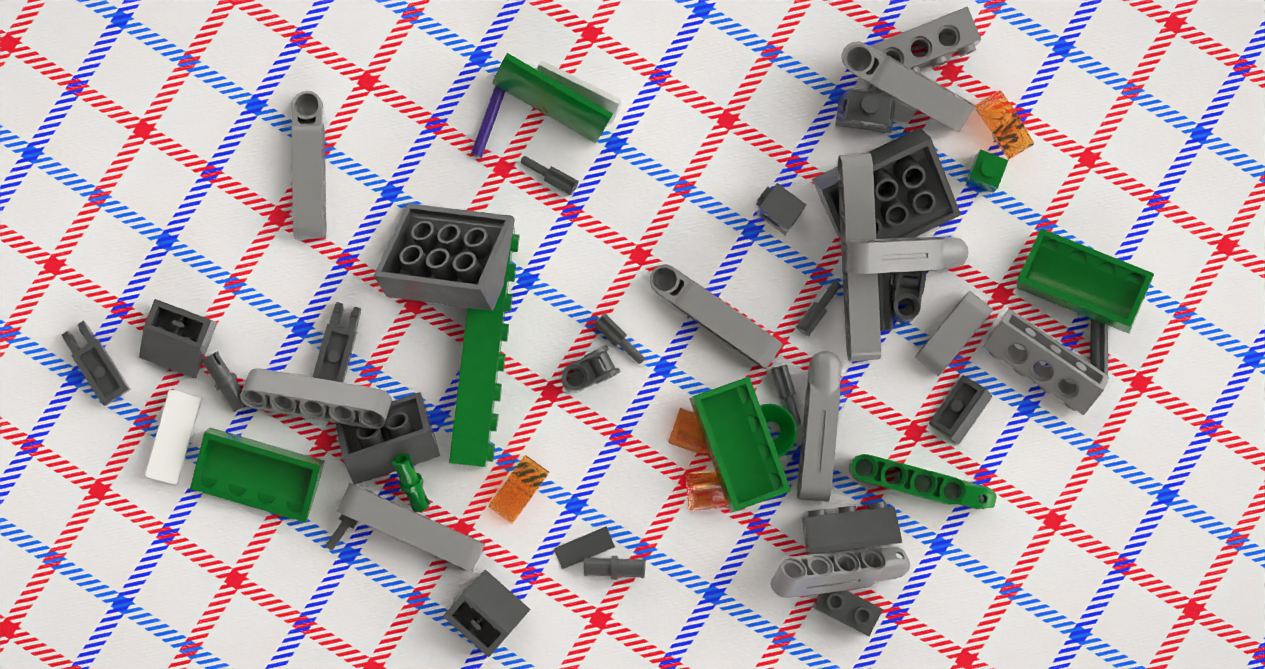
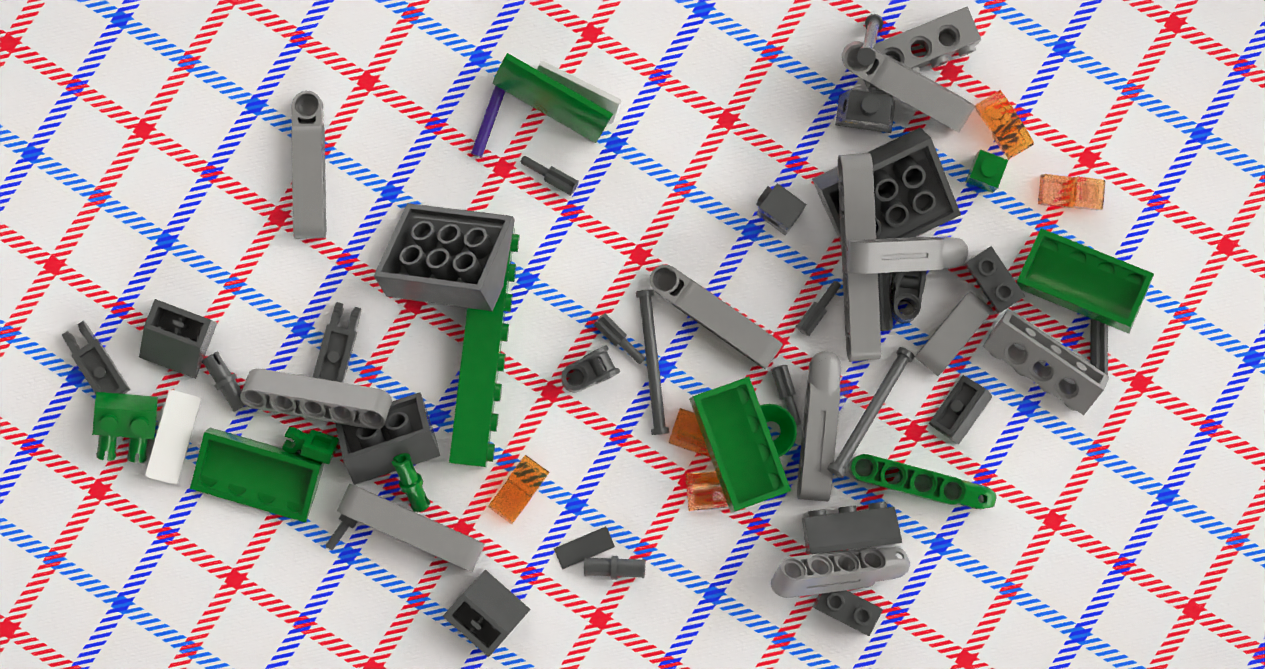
(124, 417): none -> green brick
(314, 445): none -> green plate
(652, 362): none -> dark grey bar
(867, 54): none -> dark grey bar
(903, 357): none -> dark grey bar
(994, 280): none -> dark grey brick
(1071, 192): none -> clear orange slope

